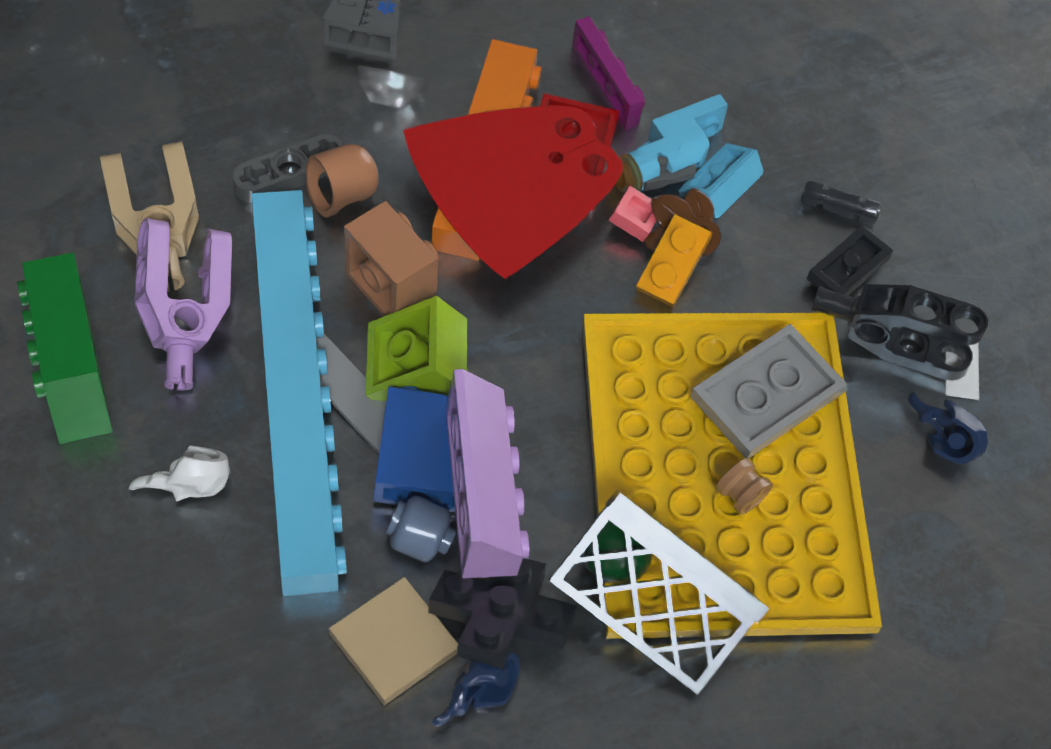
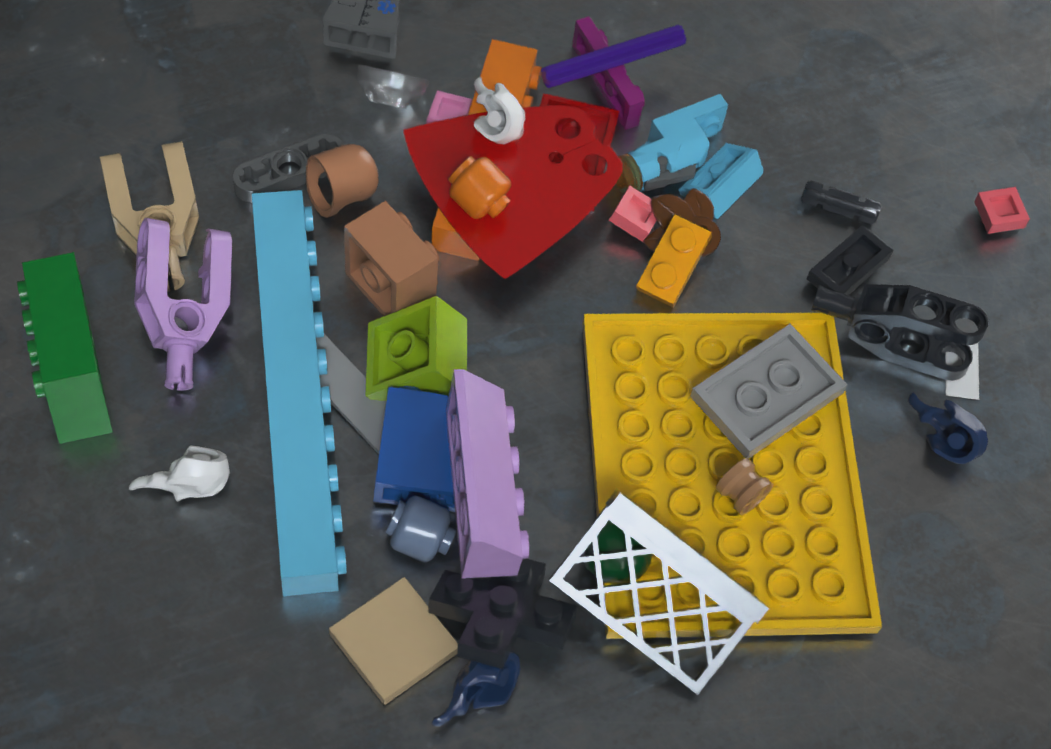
(448, 106): none -> bright pink tile
(480, 188): none -> orange head
(504, 114): none -> white piece
(613, 56): none -> dark purple axle
(1001, 210): none -> coral plate

